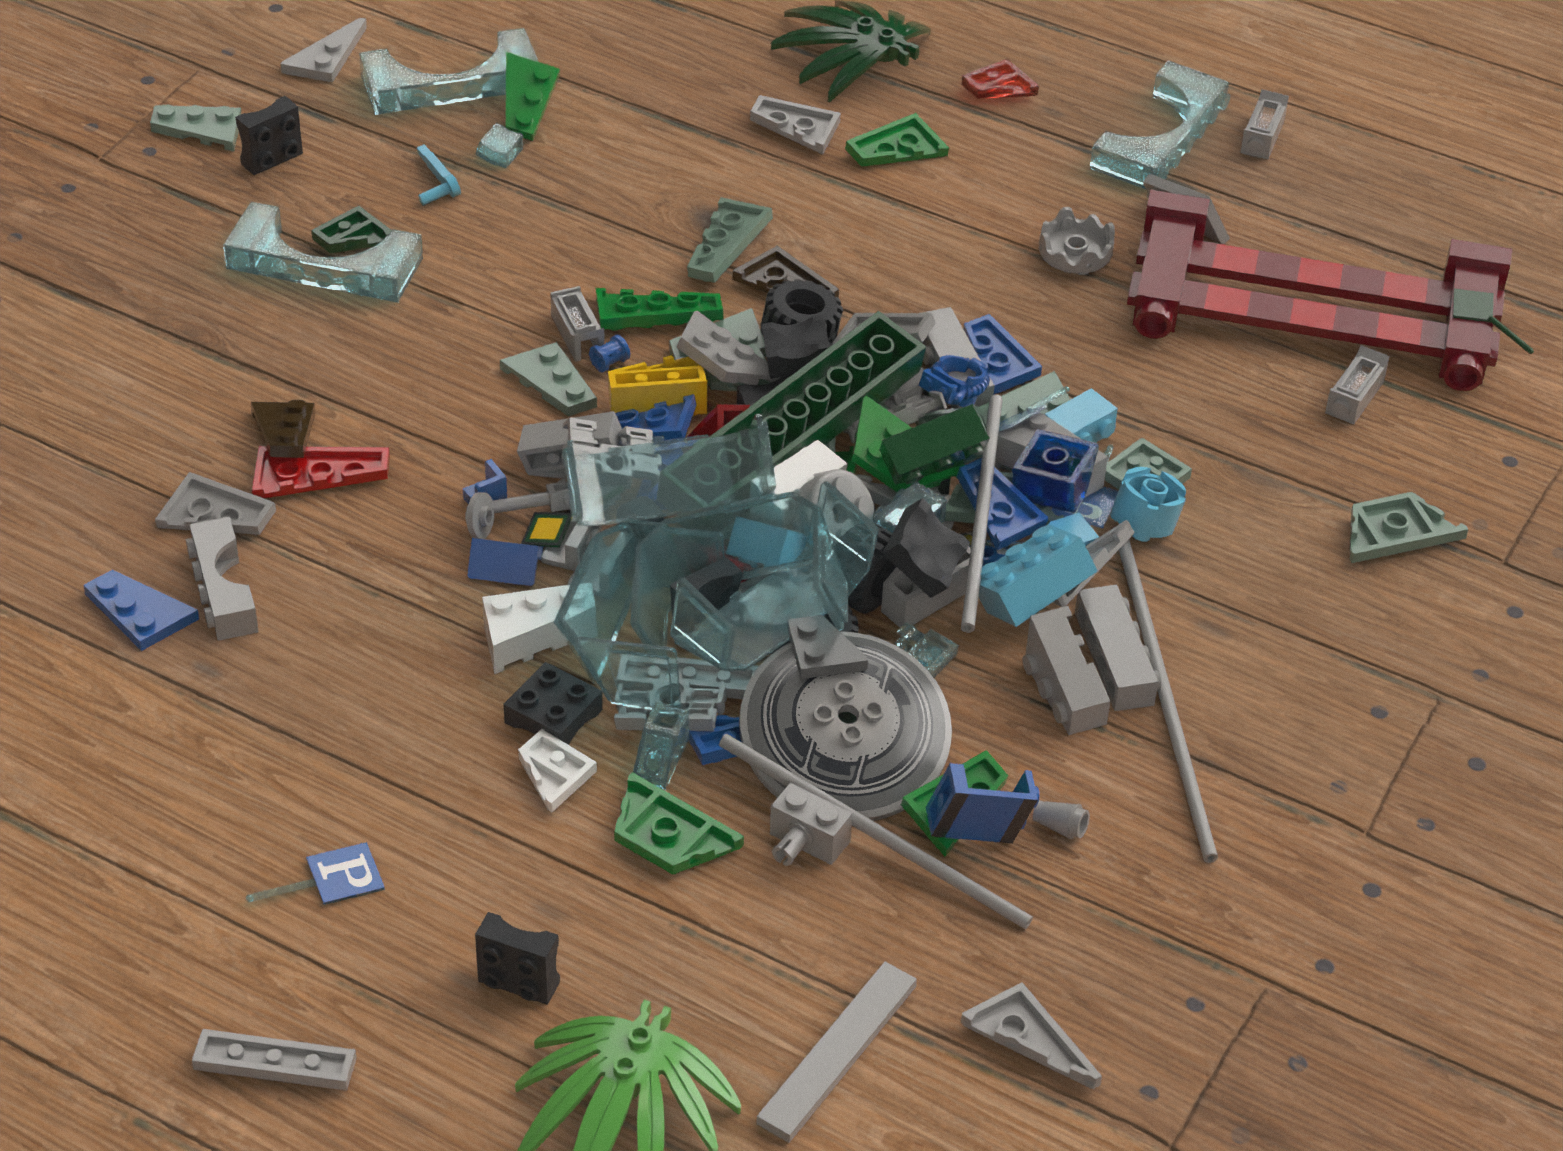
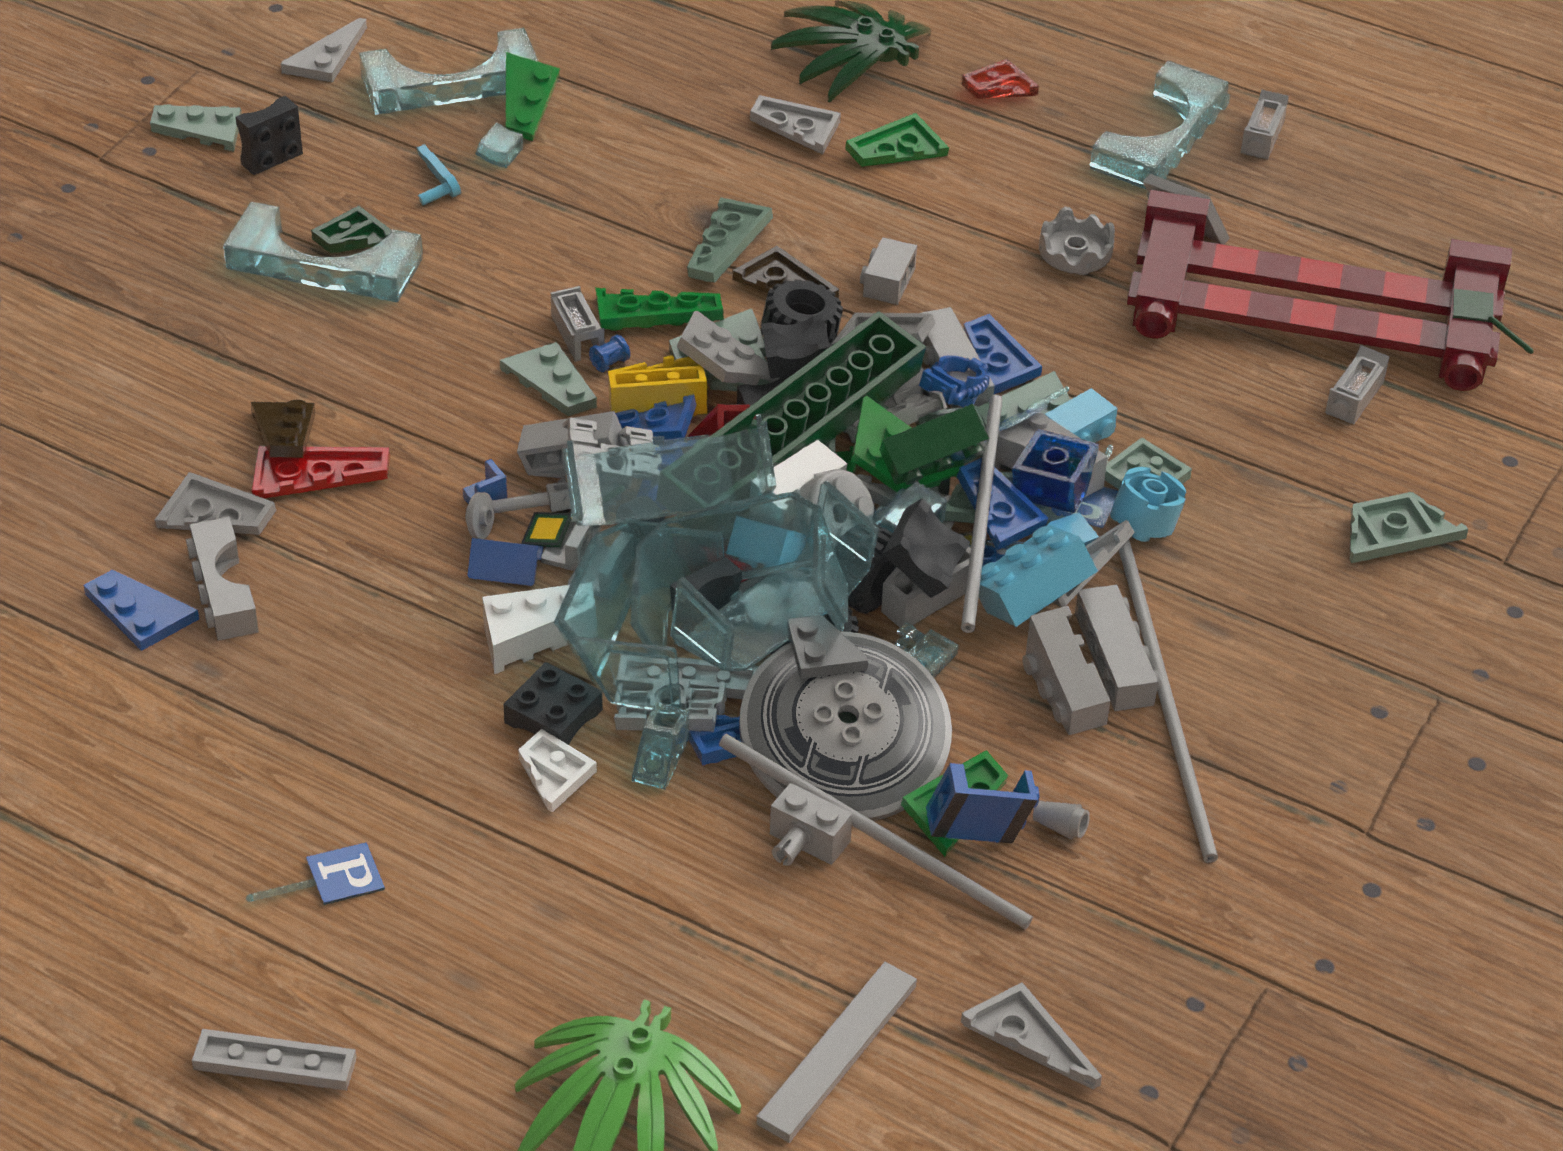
(517, 959): black brick -> none
(669, 829): green wing -> none
(889, 270): none -> light grey brick

